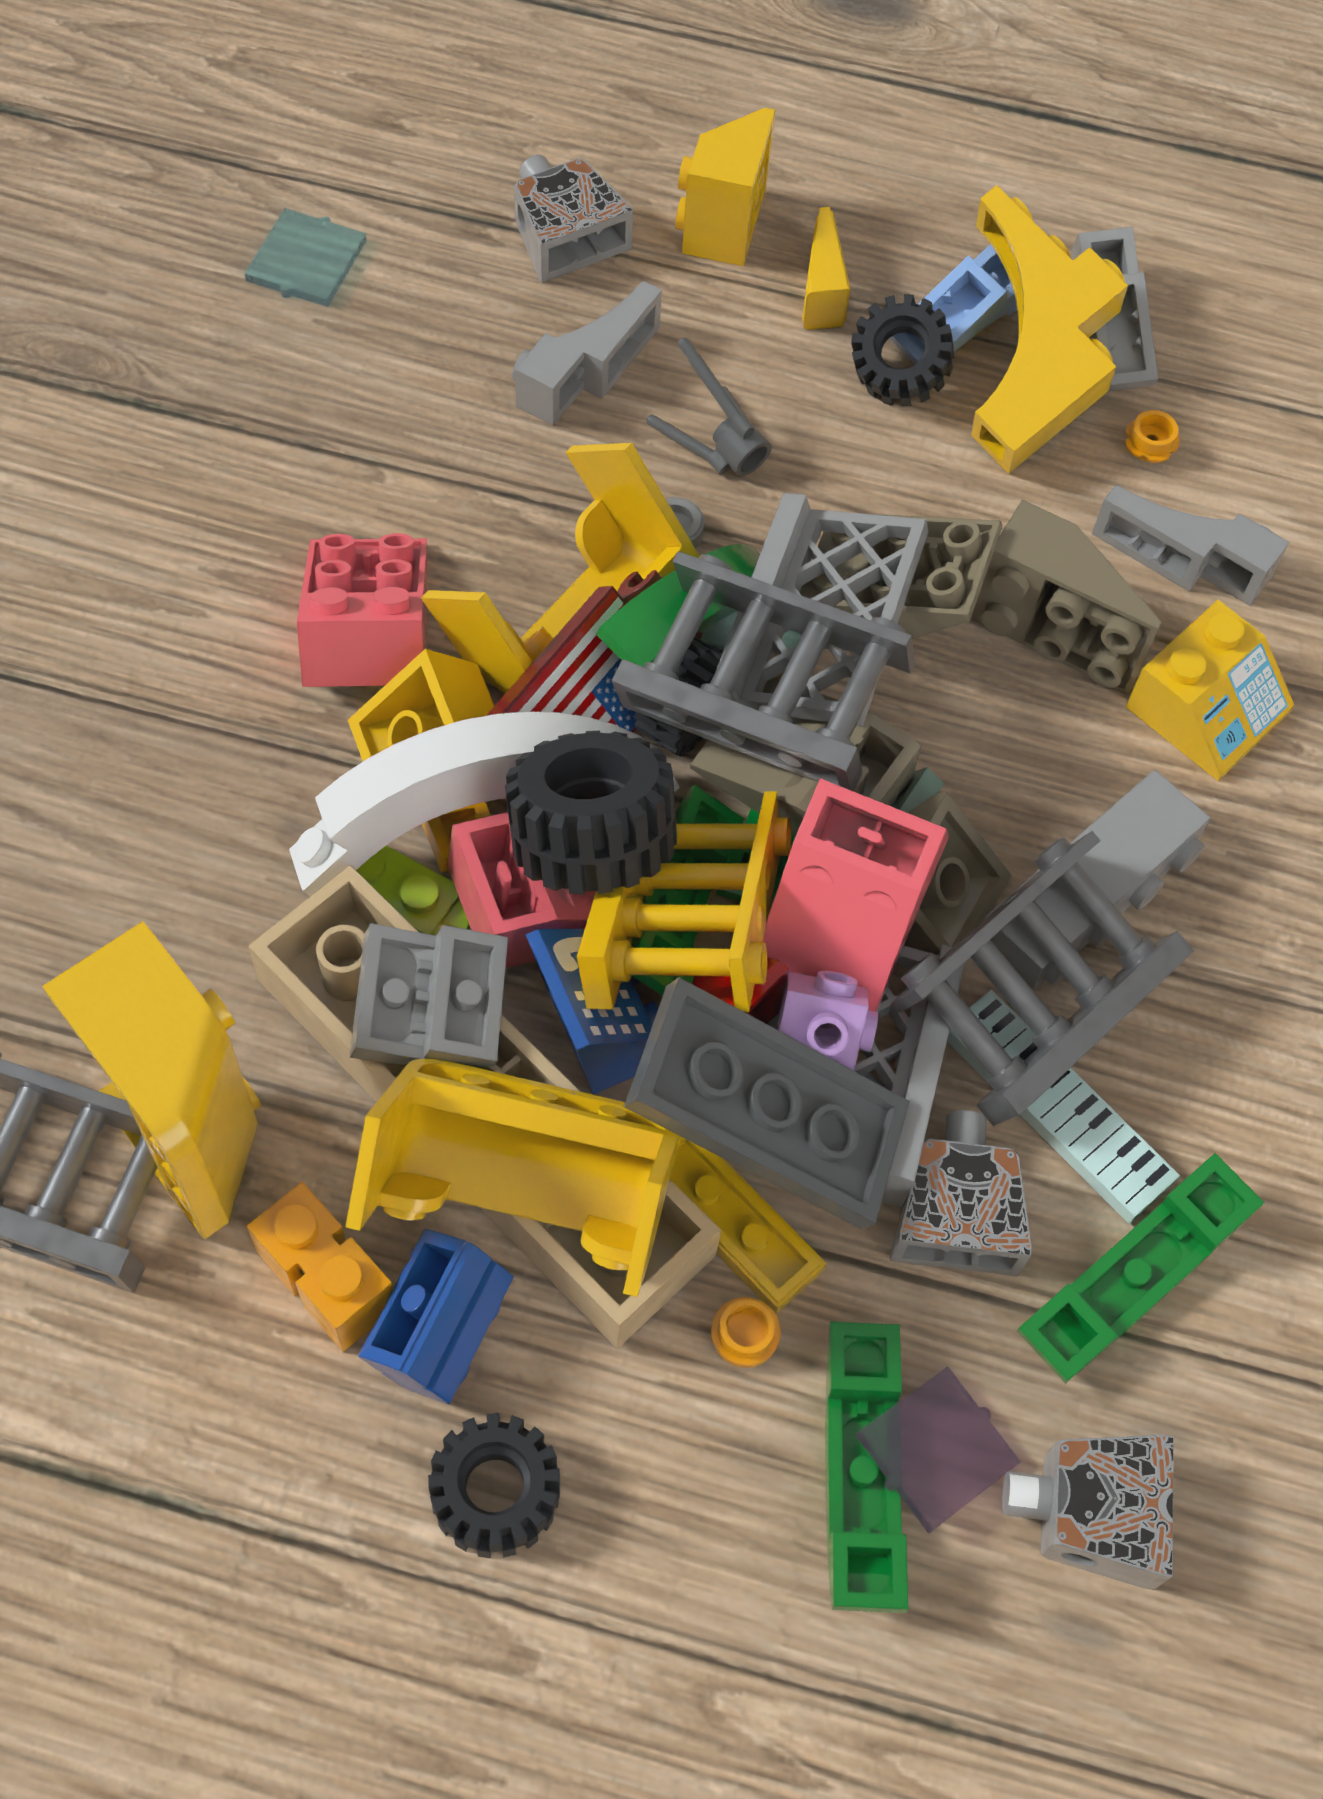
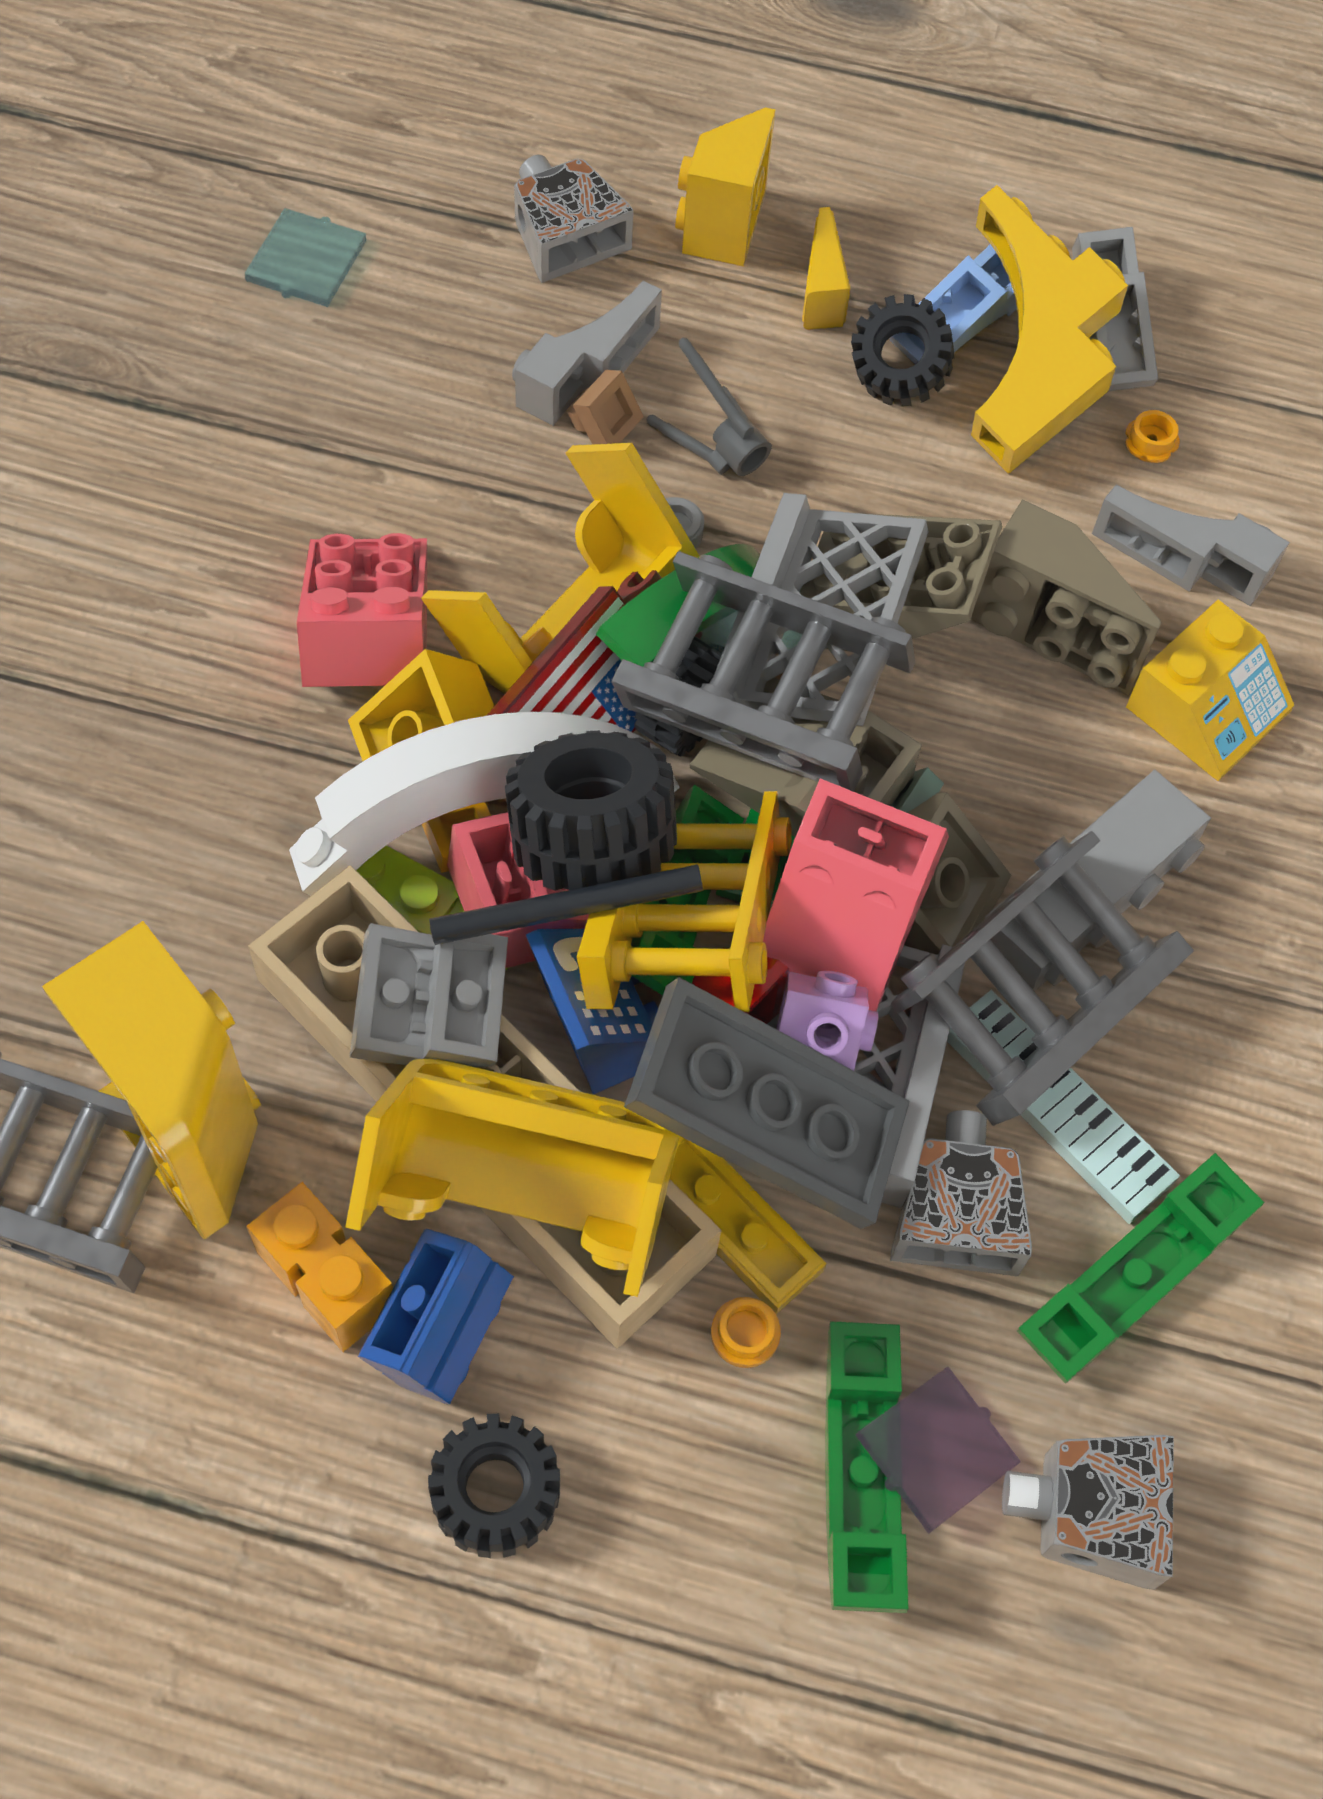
(566, 904): none -> black bar
(606, 409): none -> medium nougat tile

